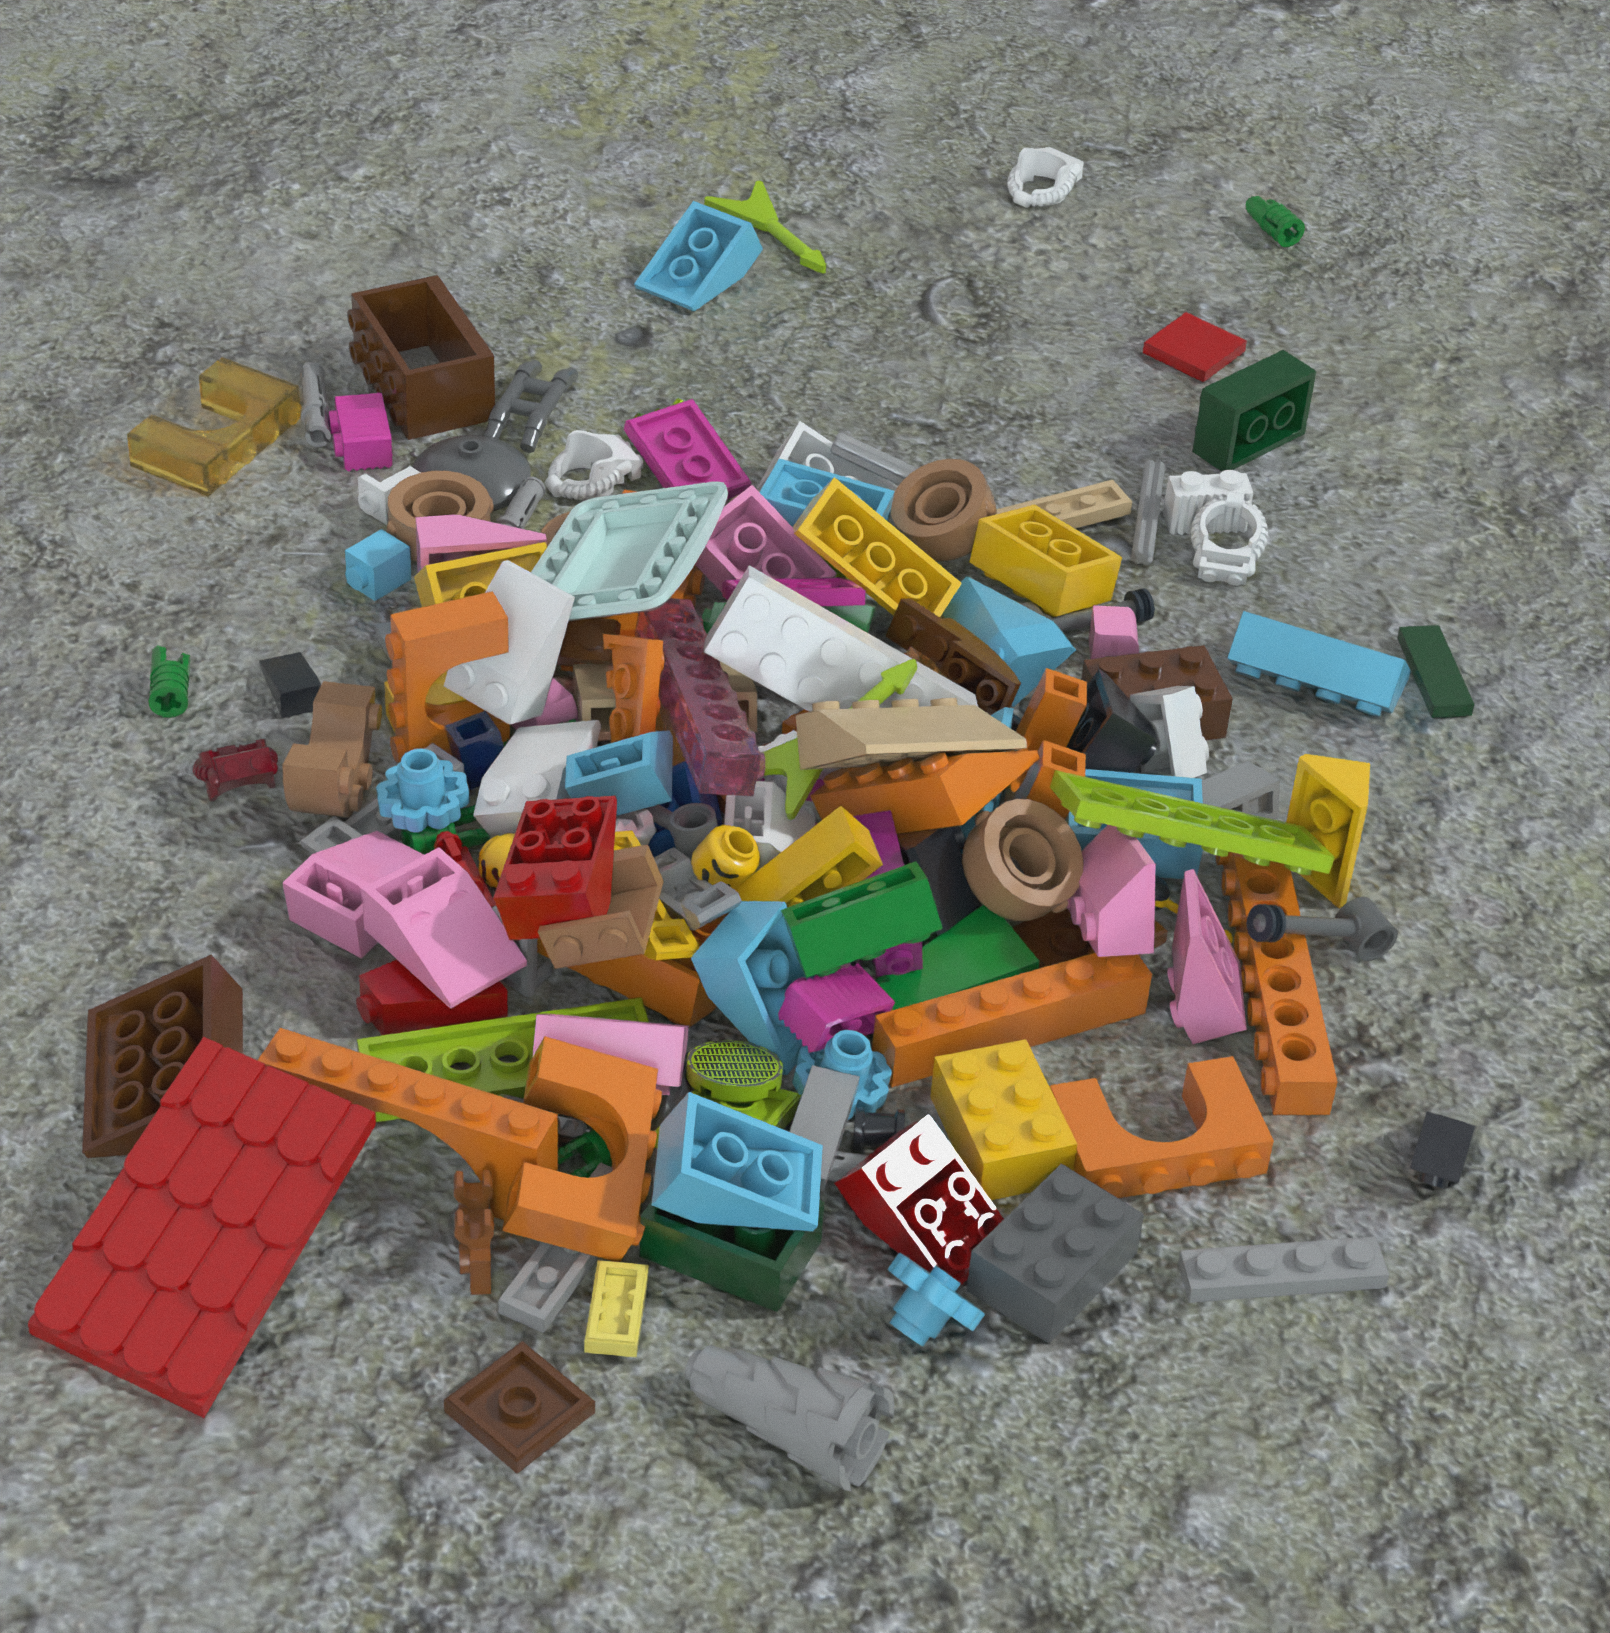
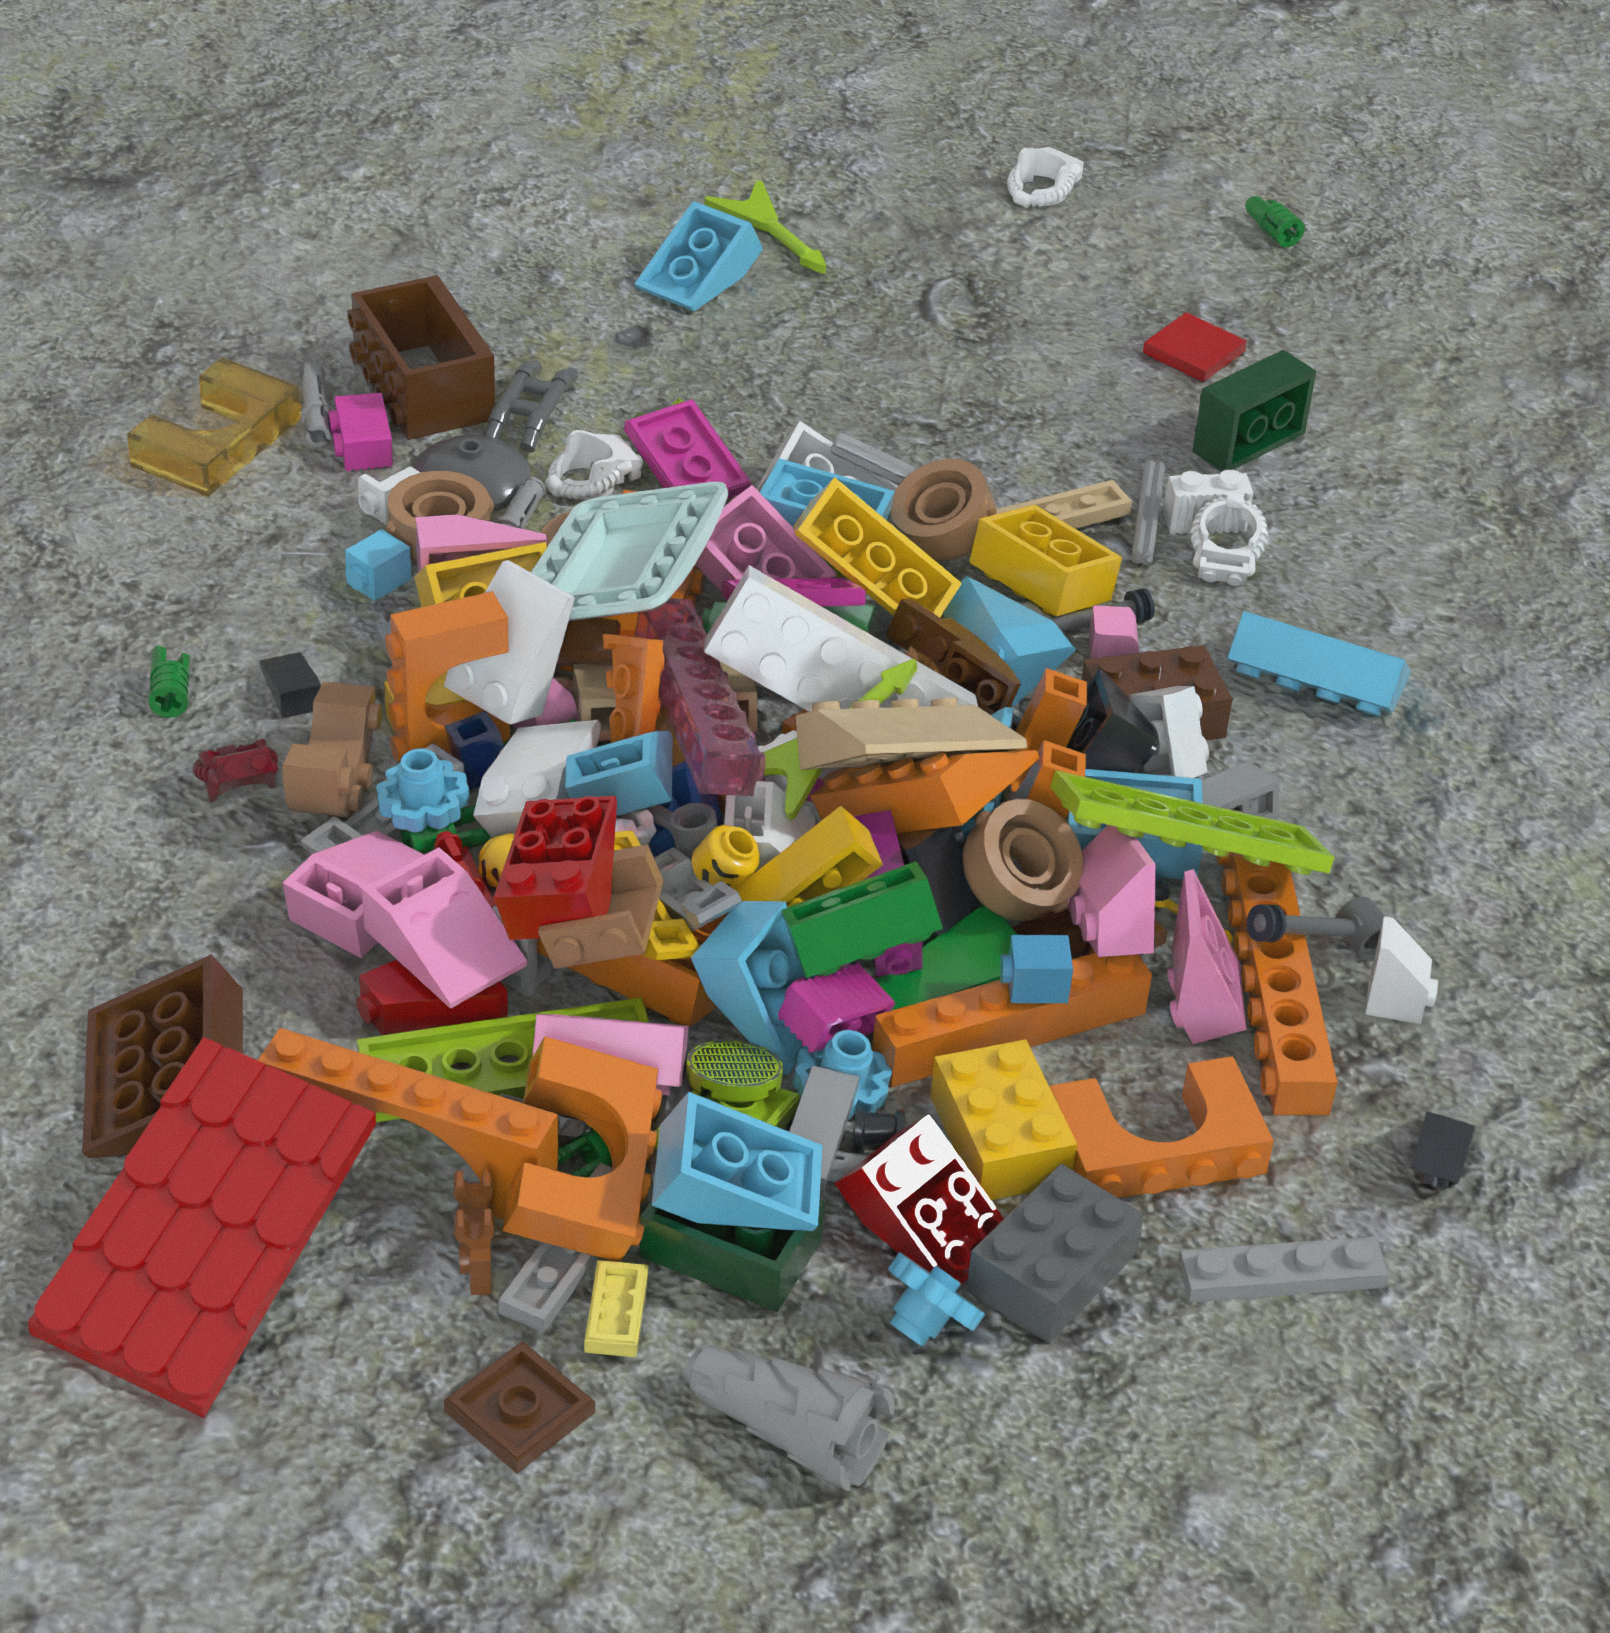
(1037, 969): none -> dark azure brick
(1332, 805): yellow slope -> none
(1399, 977): none -> white slope
(1435, 671): dark green tile -> none

